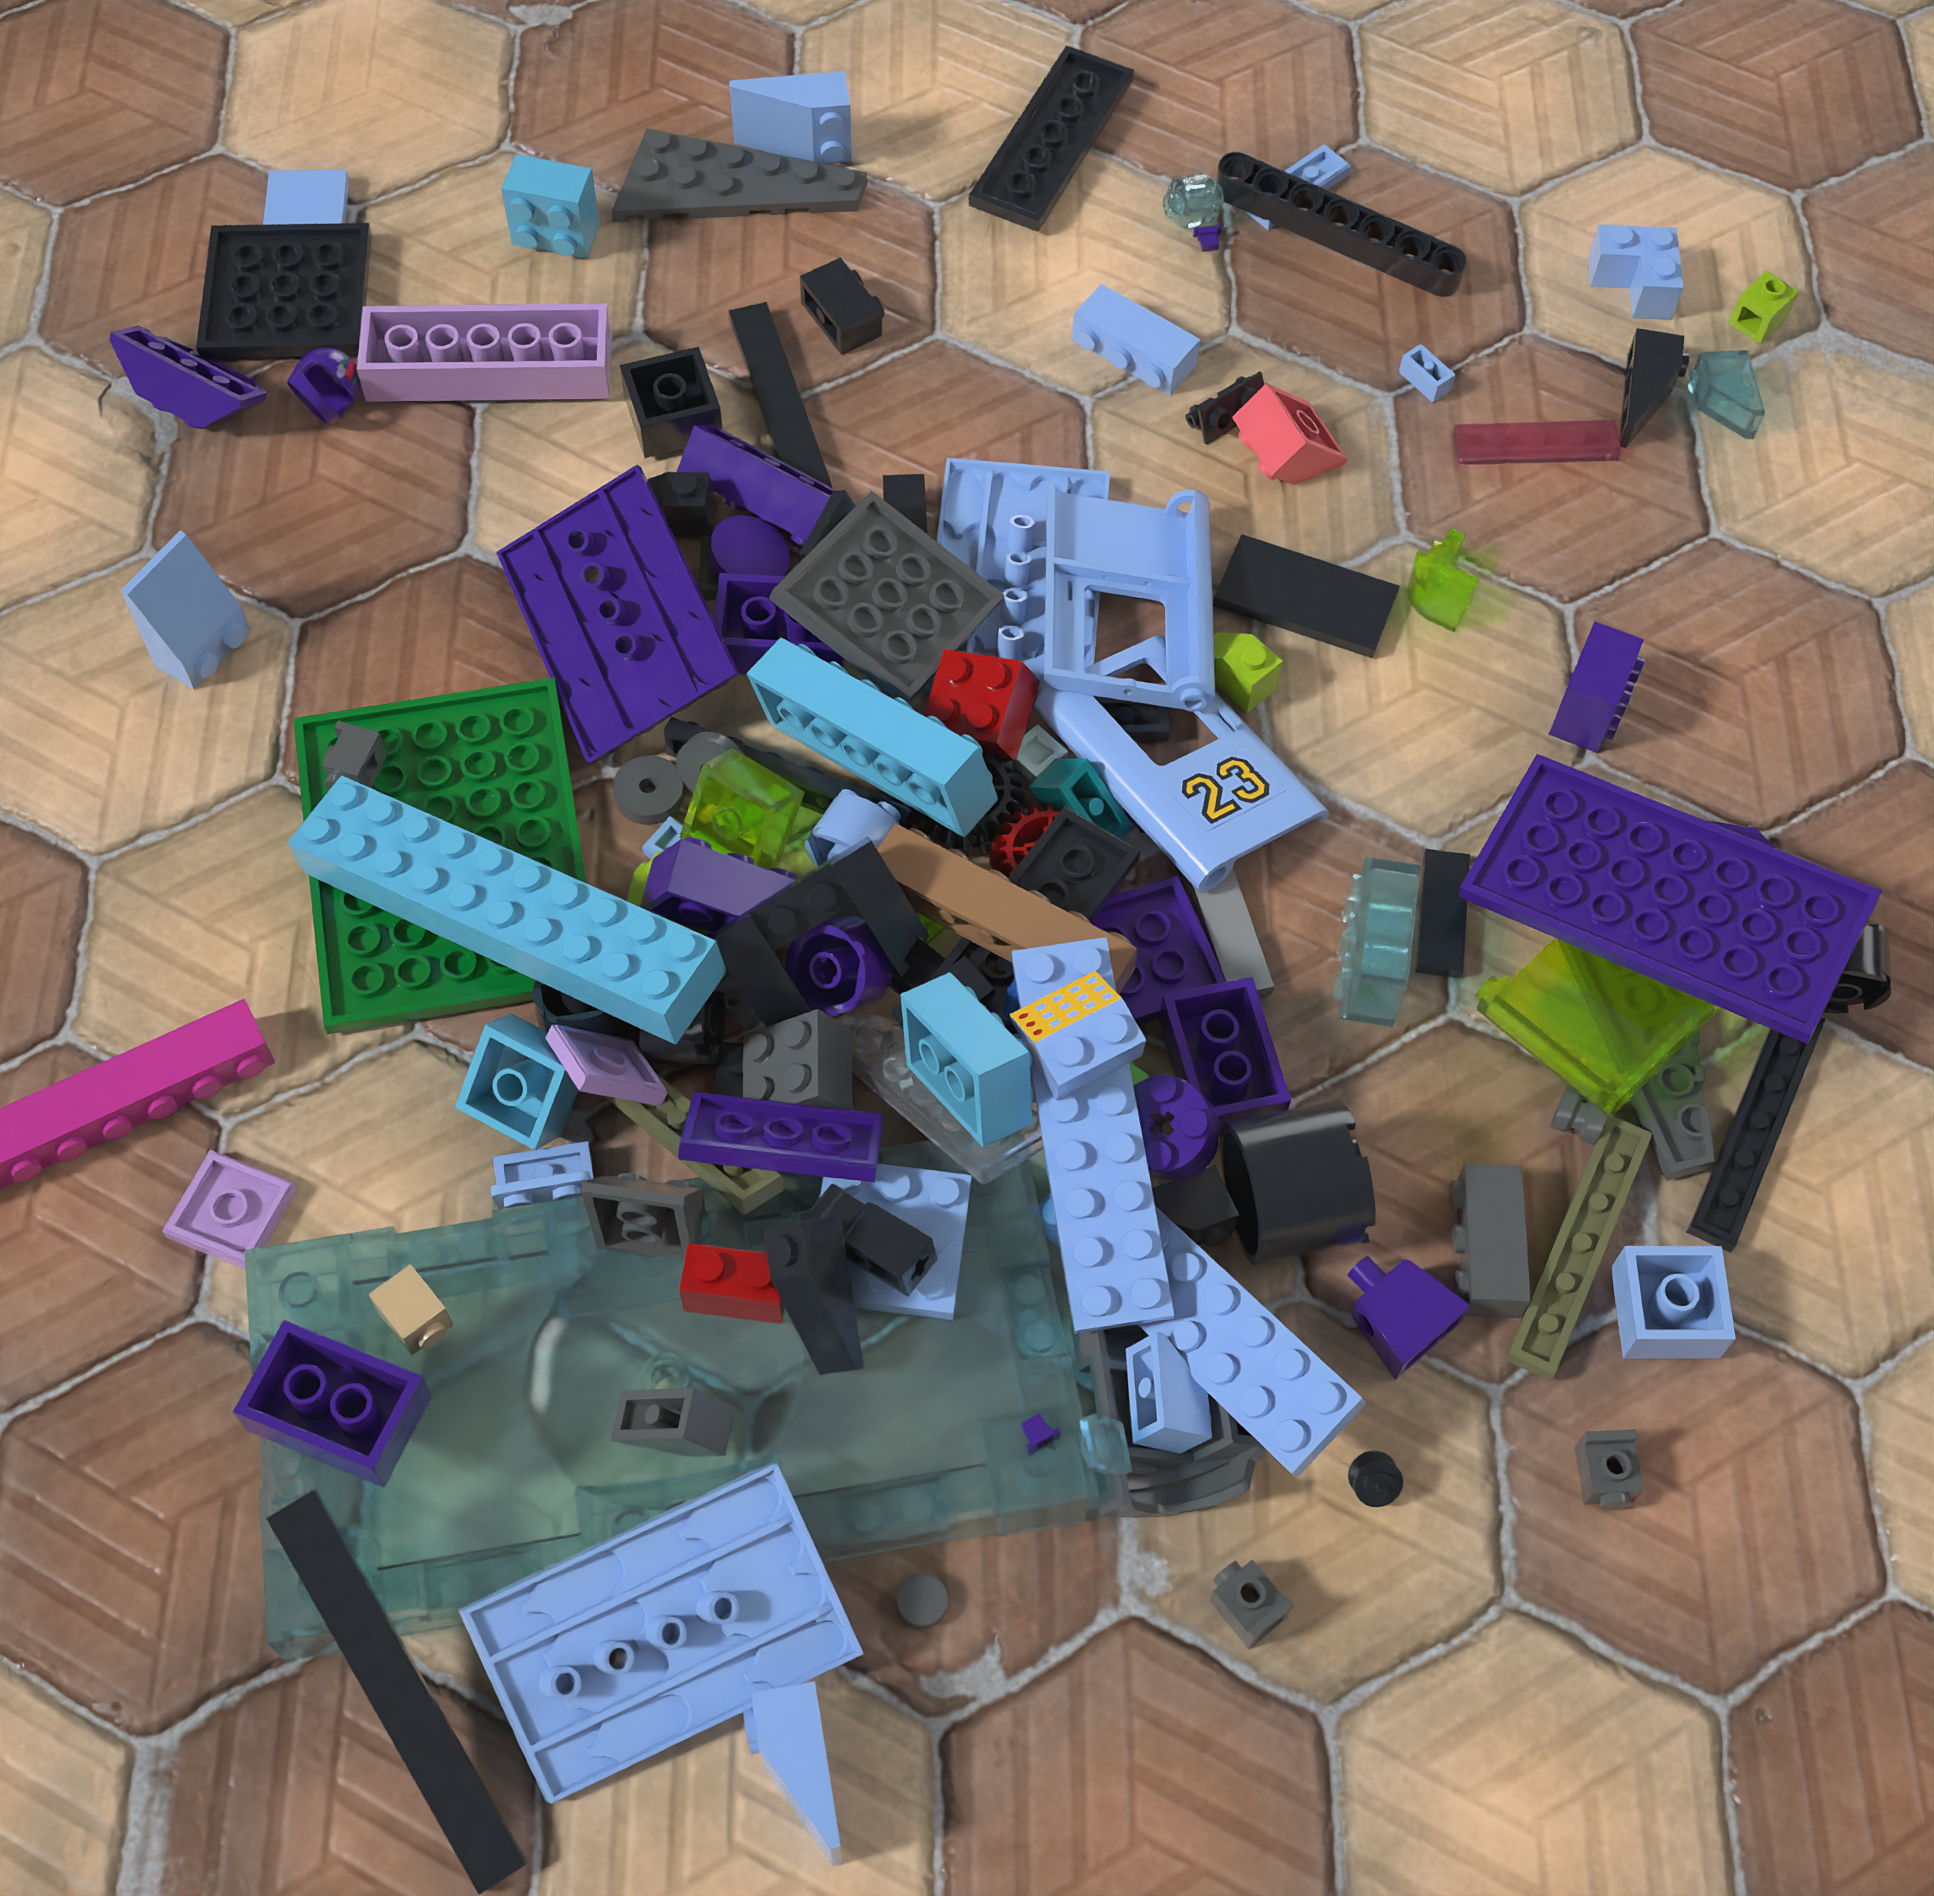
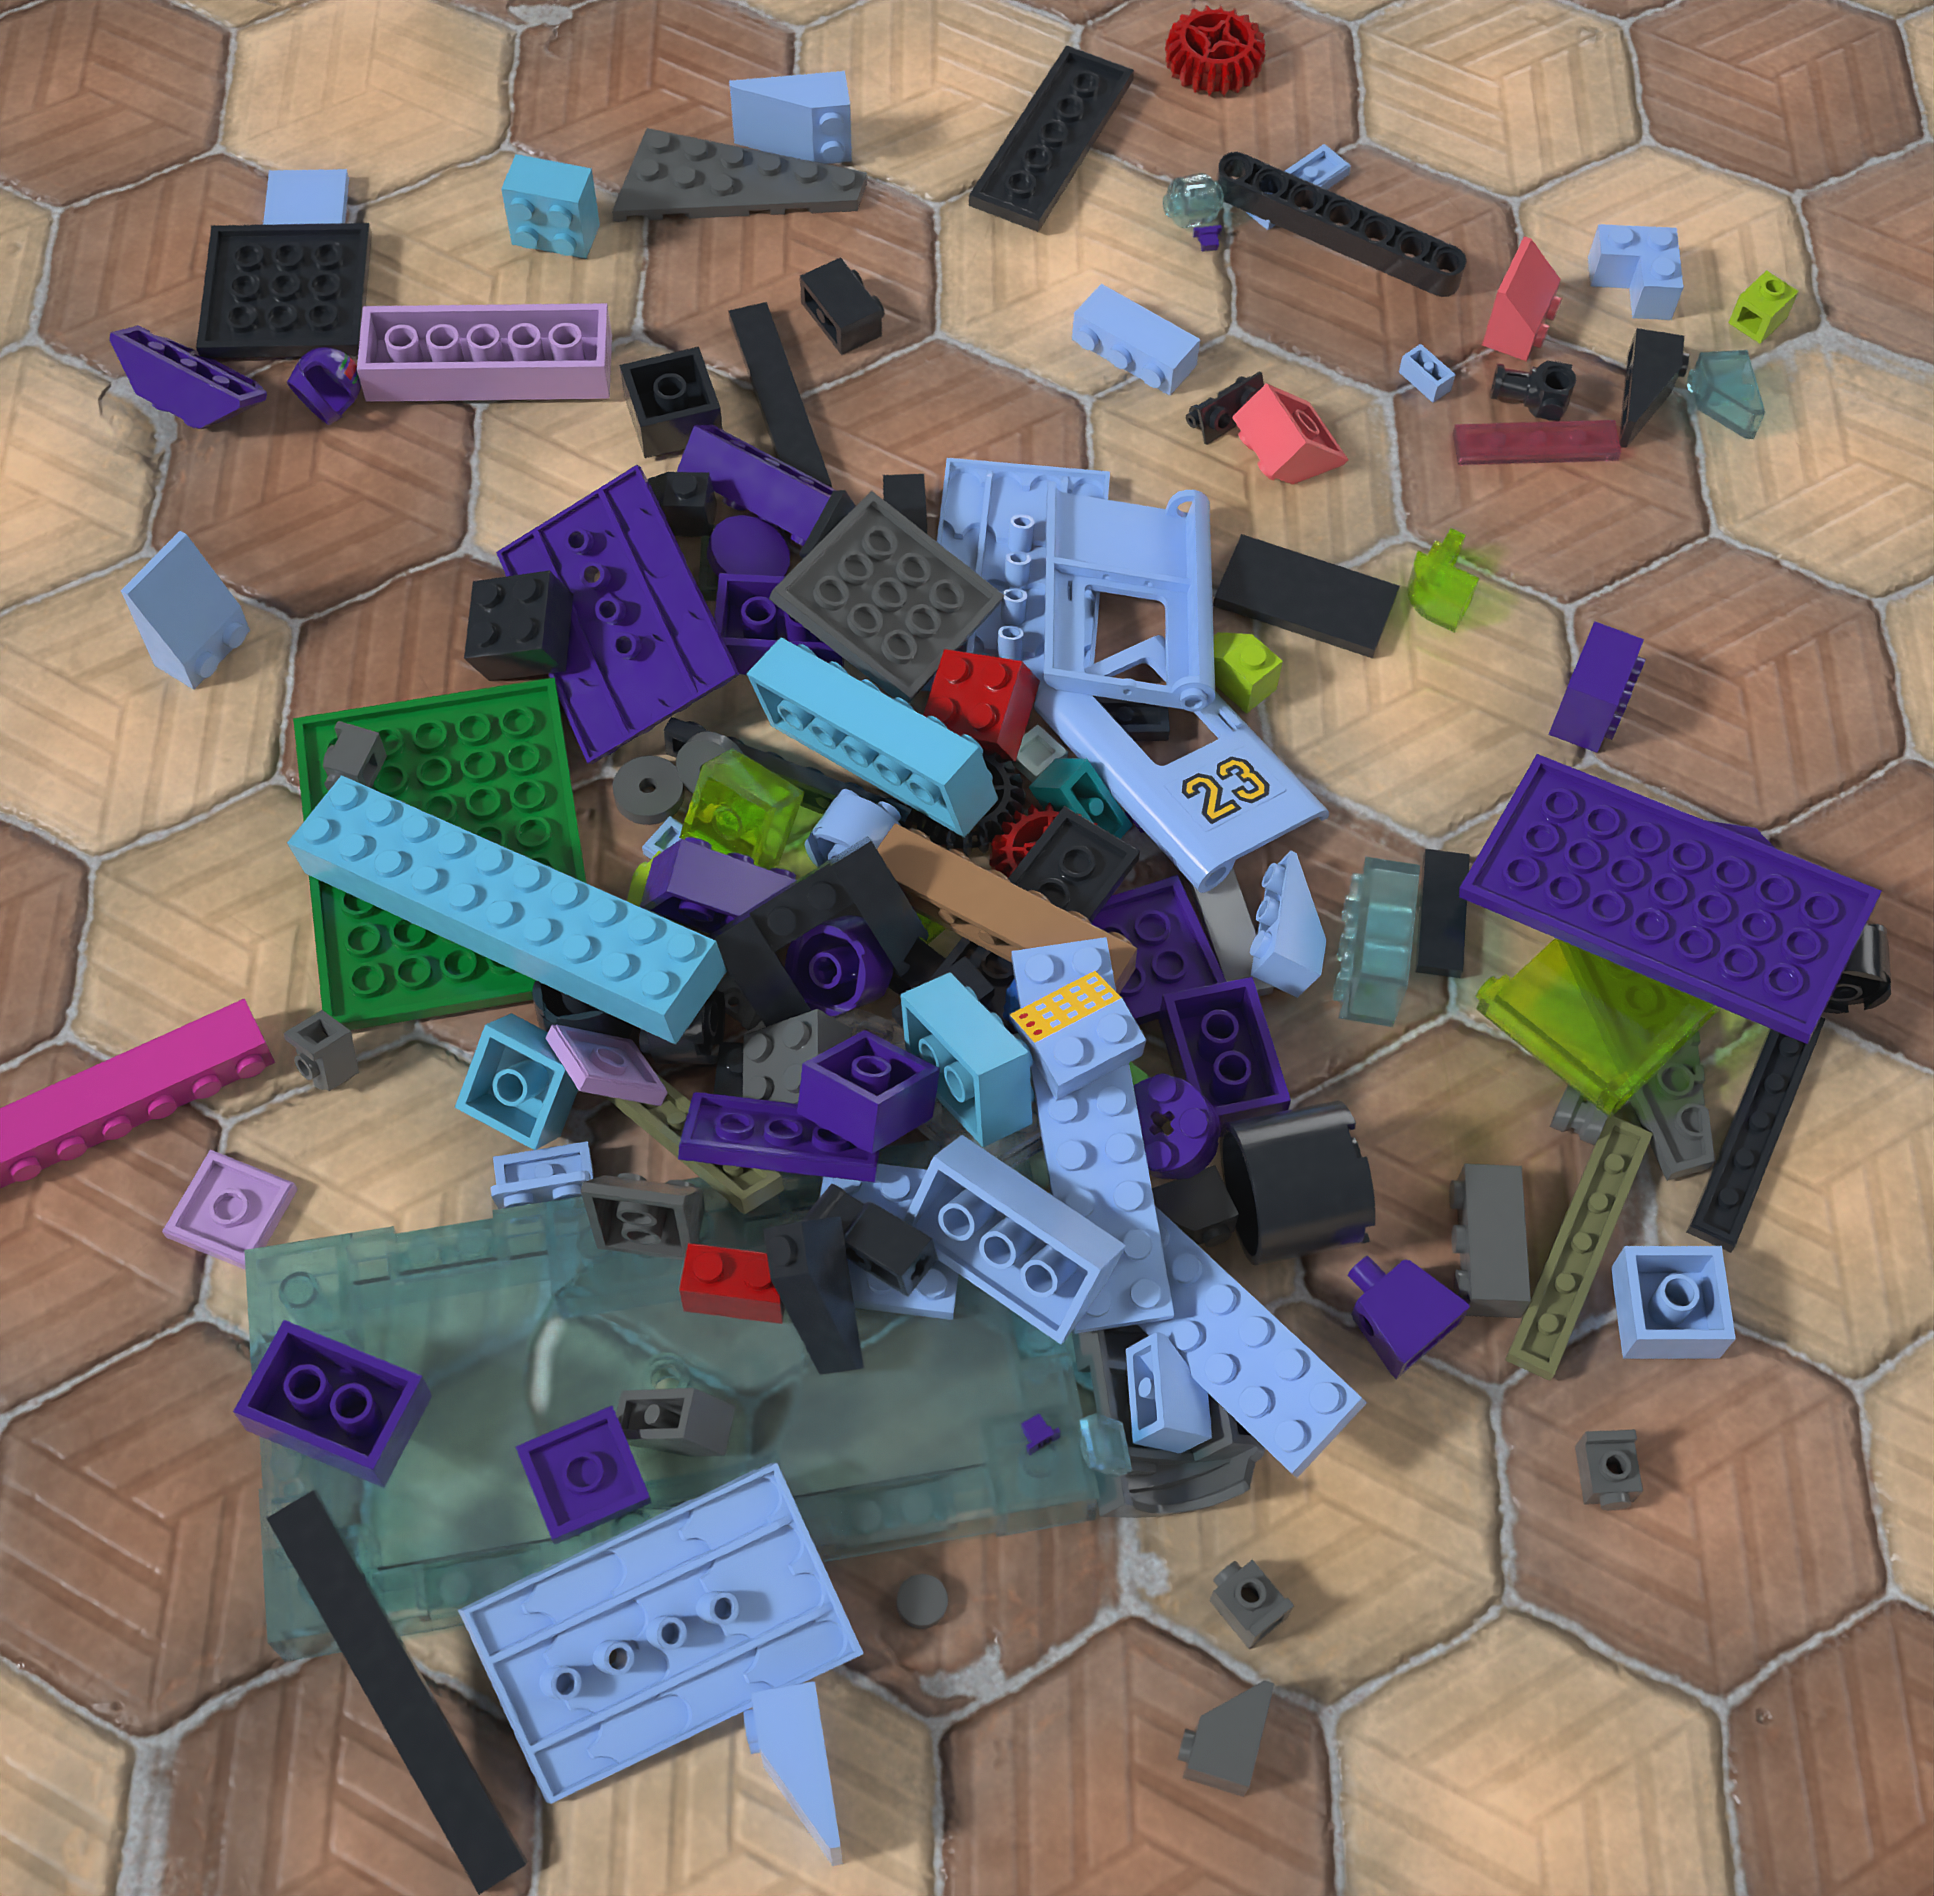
(323, 1051): none -> dark grey brick
(411, 1310): tan brick -> none
(519, 626): none -> black brick
(583, 1475): none -> dark purple plate
(868, 1091): none -> dark purple brick
(1012, 1238): none -> light blue slope
(1215, 50): none -> red gear
(1227, 1741): none -> dark grey slope
(1289, 935): none -> light blue slope
(1375, 1478): black wheel -> none
(1523, 304): none -> coral slope
(1543, 389): none -> black connector

